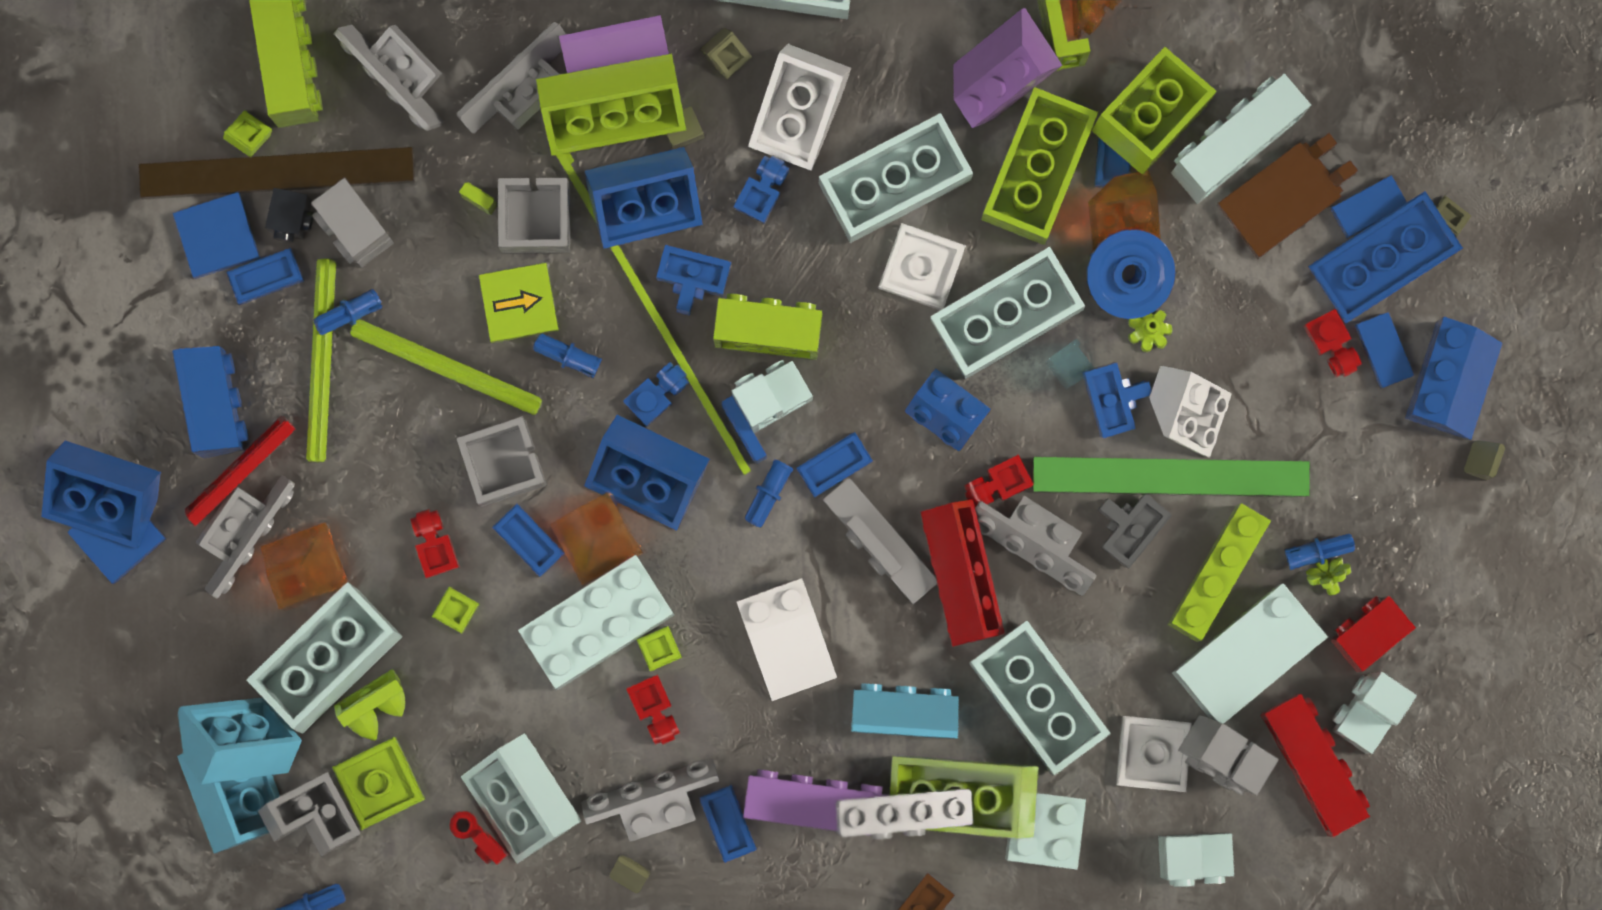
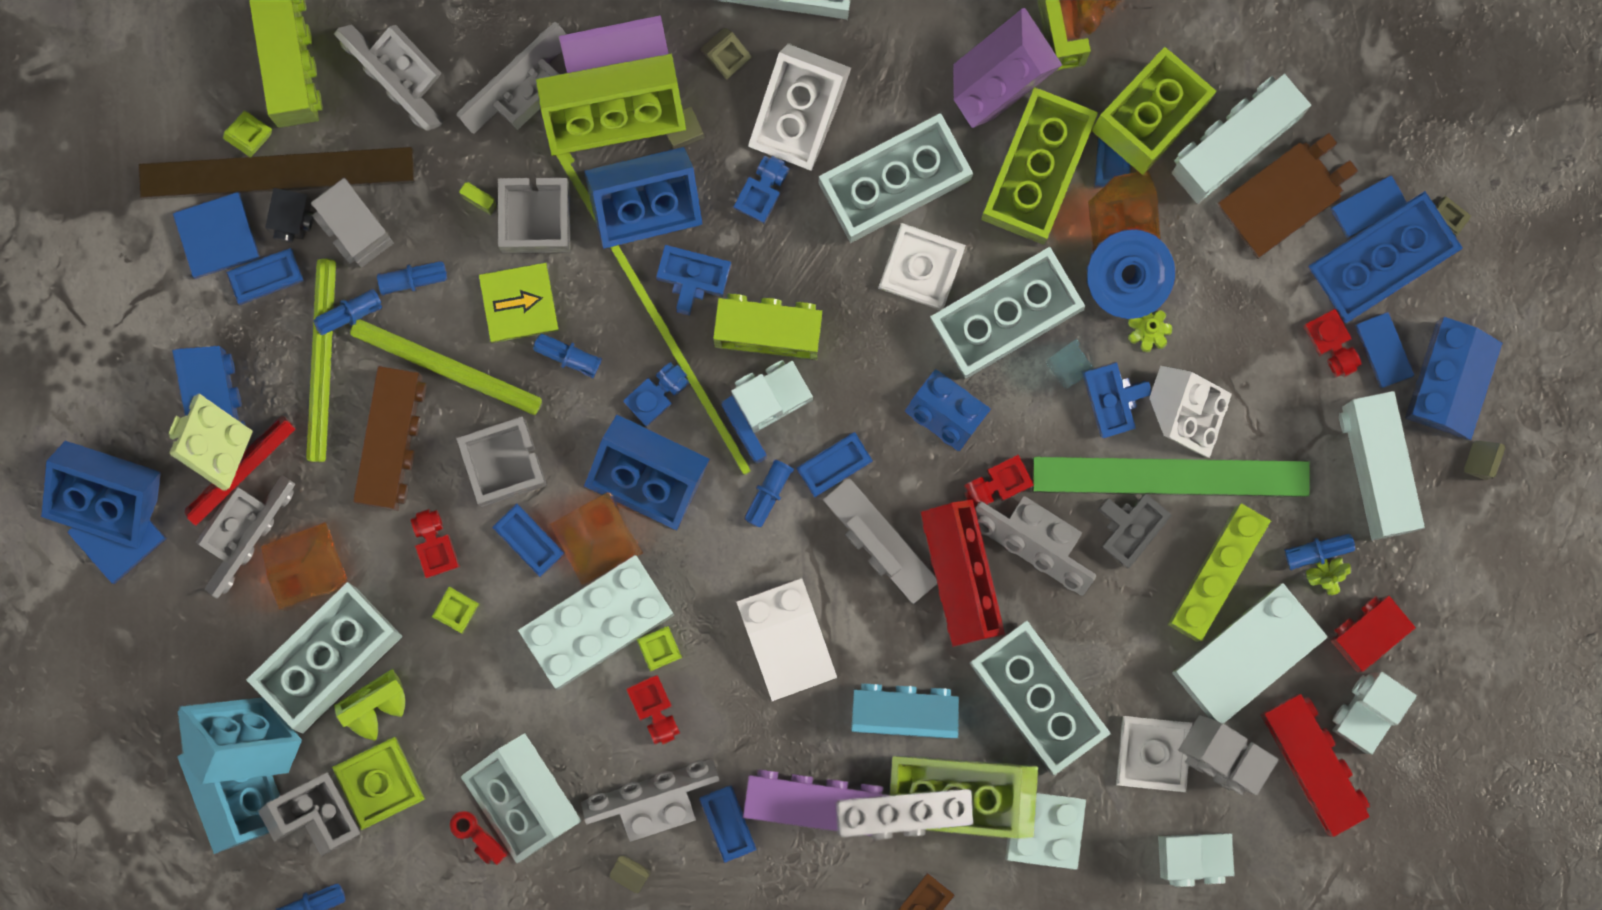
(209, 441): none -> yellowish green piece
(388, 438): none -> reddish brown brick
(411, 277): none -> blue axle
(1382, 465): none -> light aqua brick

